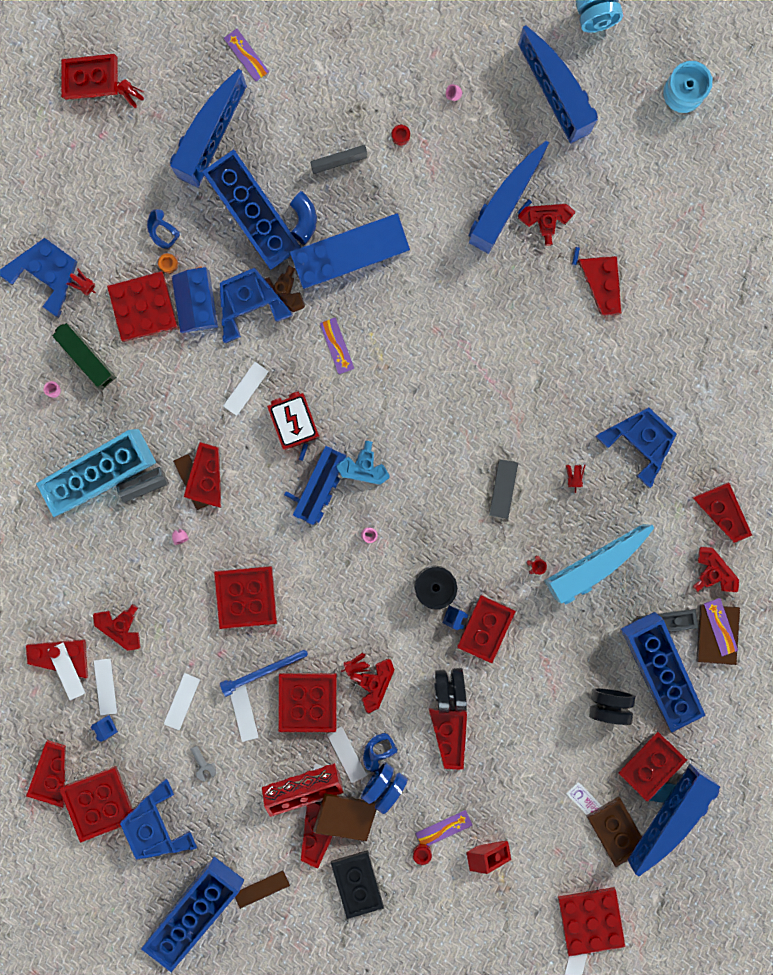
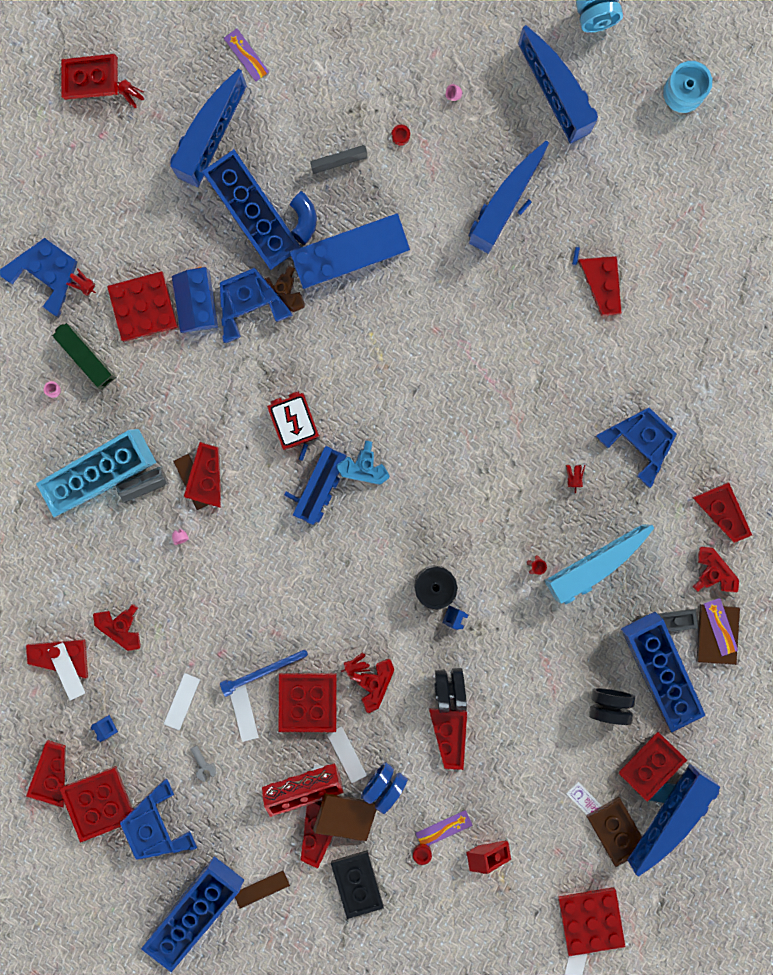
(105, 687): white sticker -> none
(154, 220): blue piece -> none
(168, 263): orange tile -> none
(245, 388): white sticker -> none
(245, 597): red plate -> none
(337, 345): medium lavender sticker -> none
(369, 539): bright pink hinge -> none
(370, 758): blue piece -> none
(486, 629): red plate -> none
(503, 489): dark grey tile -> none
(546, 217): red piece -> none

